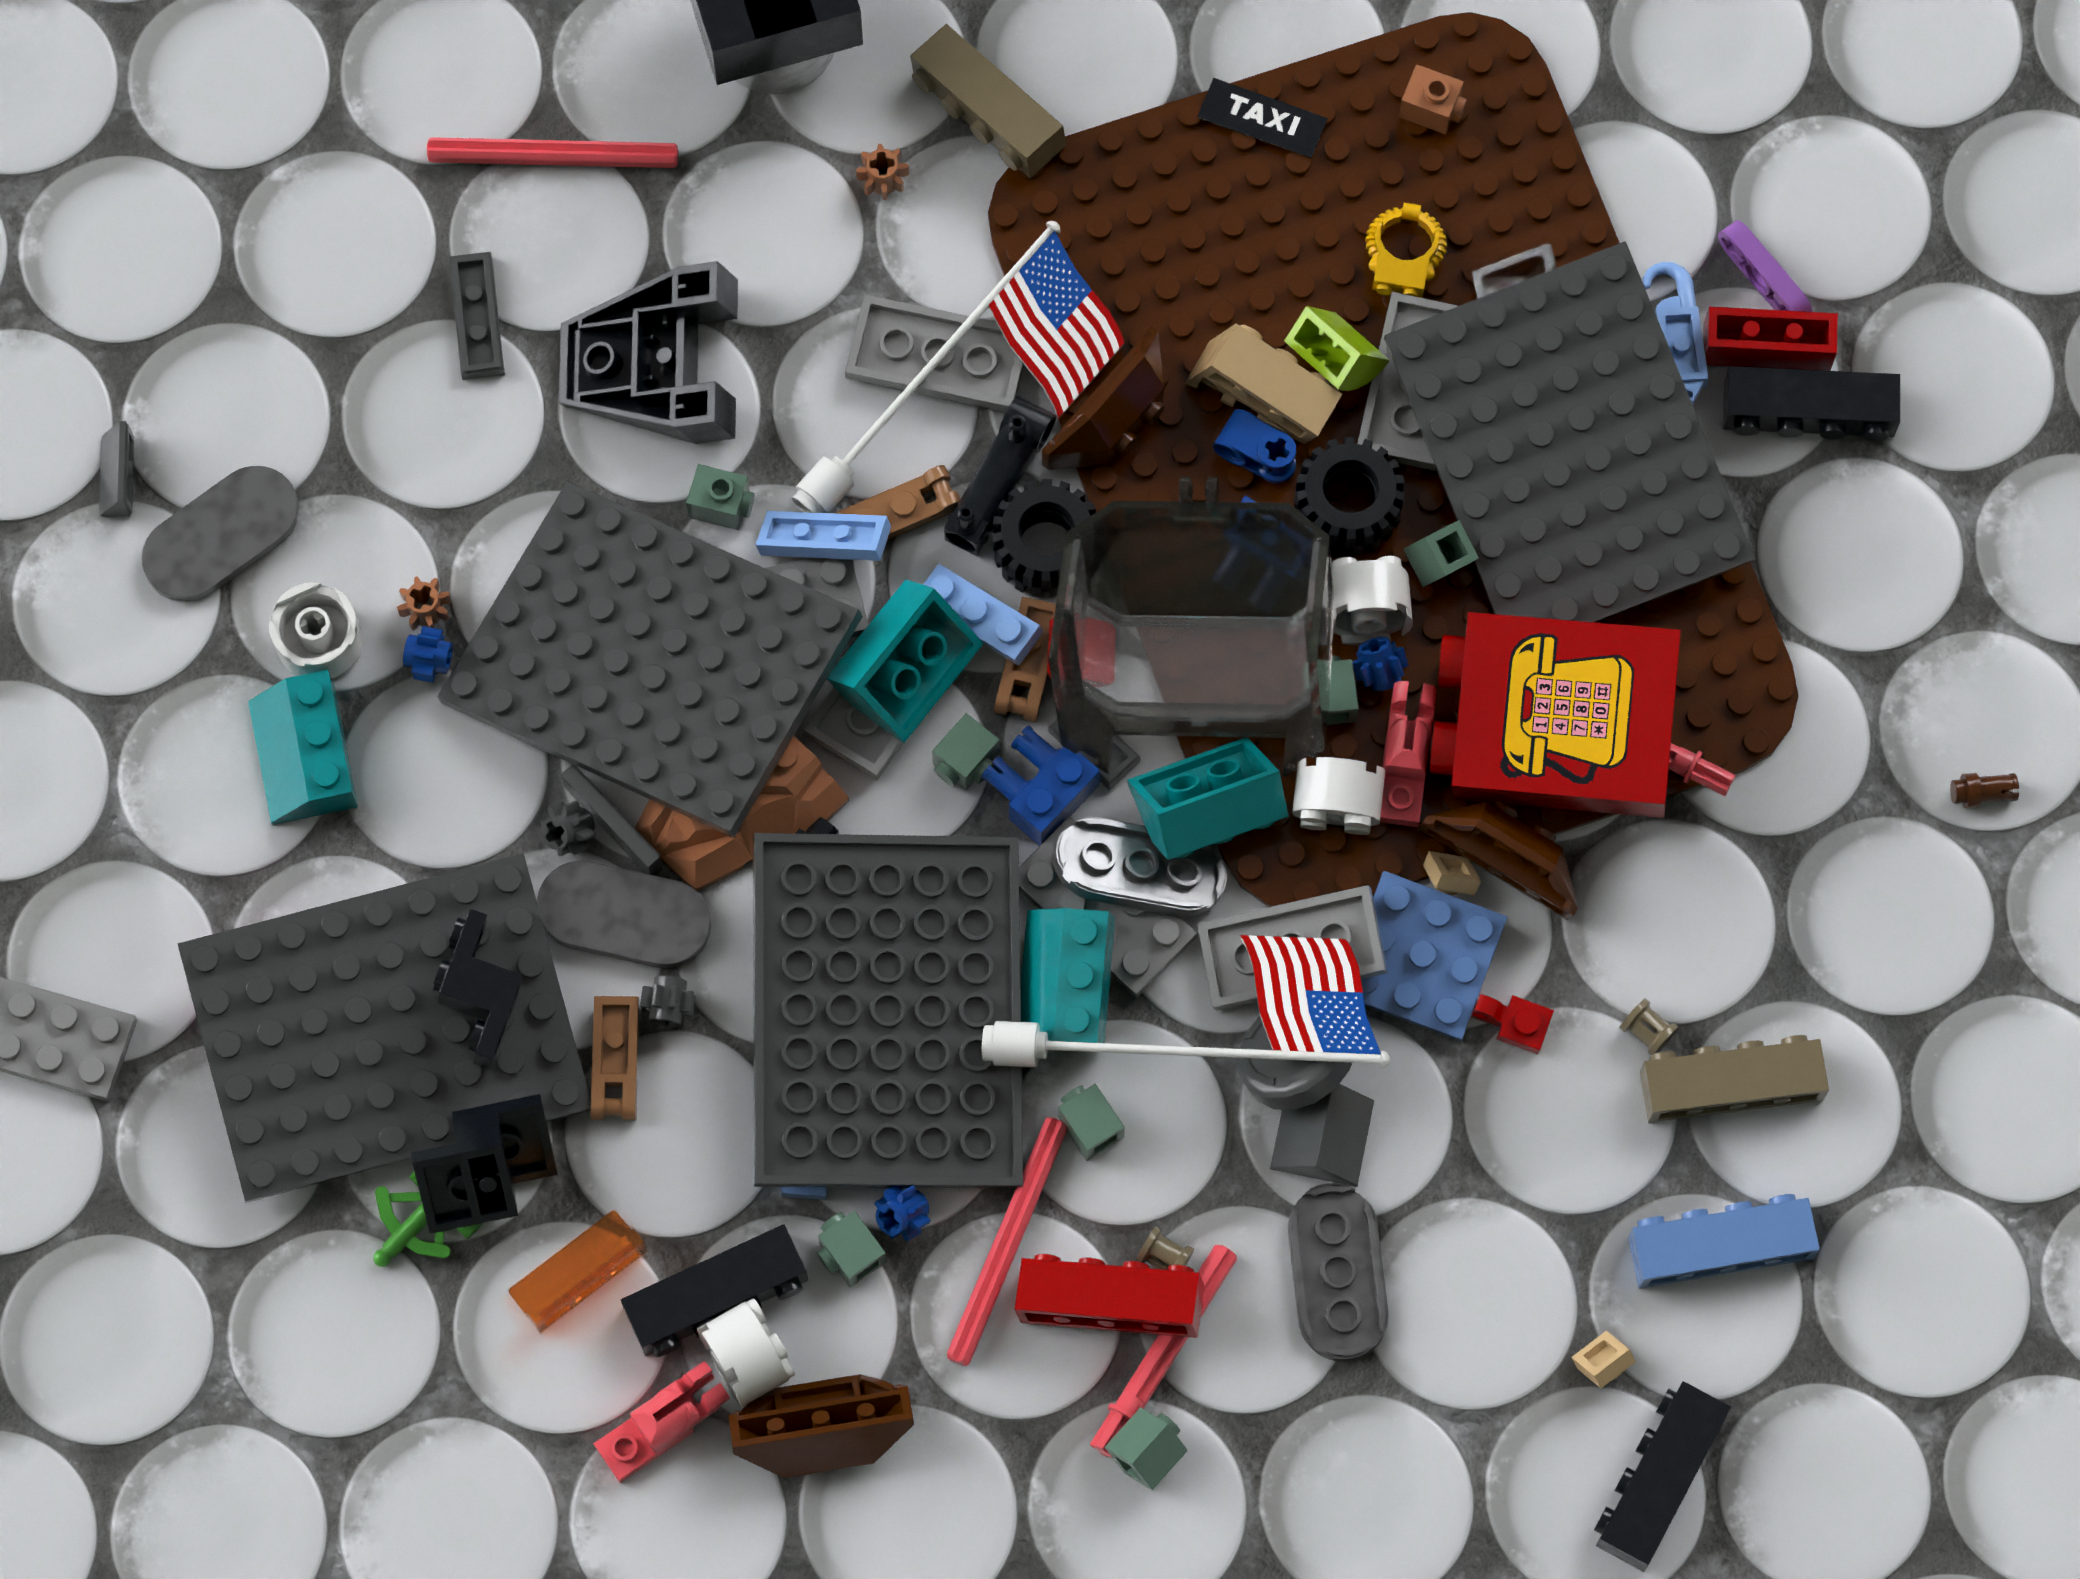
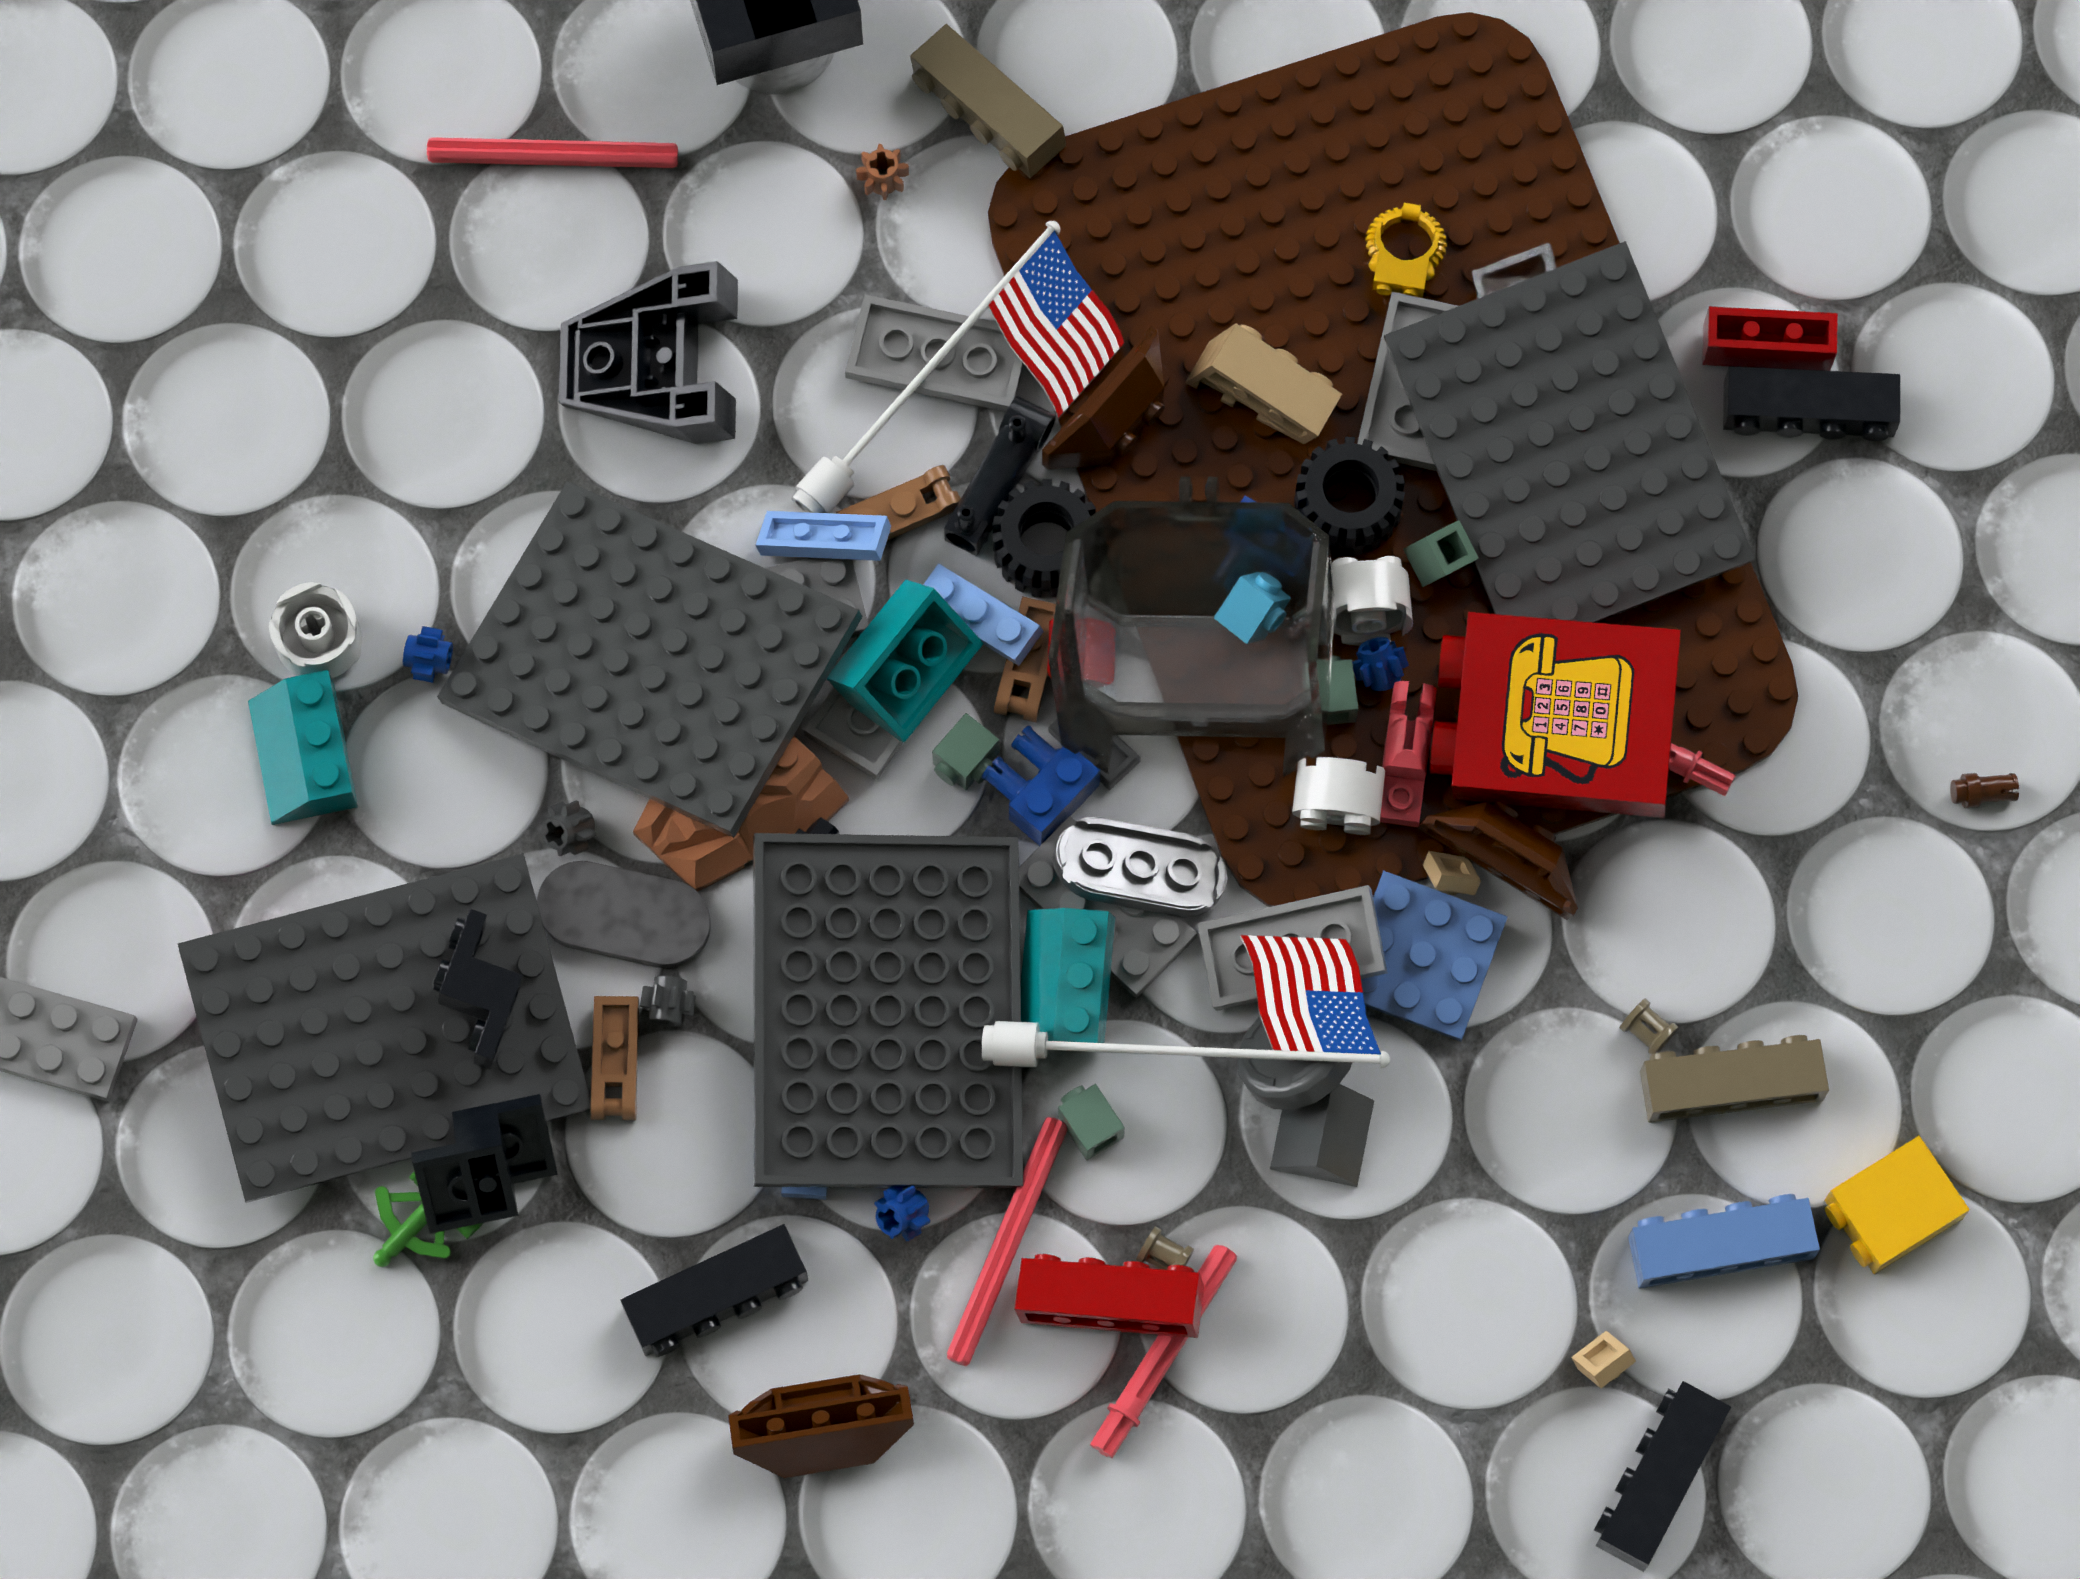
(117, 471): dark grey slope -> none
(220, 533): flat silver tile -> none
(420, 593): nougat gear -> none
(476, 315): dark grey tile -> none
(577, 1270): clear orange panel -> none
(612, 820): dark grey tile -> none
(660, 1423): coral plate -> none
(719, 497): sand green brick -> none
(746, 1352): white brick -> none
(849, 1248): sand green brick -> none
(1147, 1447): sand green brick -> none
(1209, 798): teal slope -> none
(1252, 443): blue piece -> none
(1254, 607): none -> medium azure brick
(1262, 117): black sticker -> none
(1335, 349): lime brick -> none
(1337, 1272): flat silver tile -> none
(1432, 99): nougat brick -> none
(1520, 1023): red plate -> none
(1682, 327): light blue plate -> none
(1762, 269): medium lavender beam -> none
(1895, 1205): none -> yellow brick

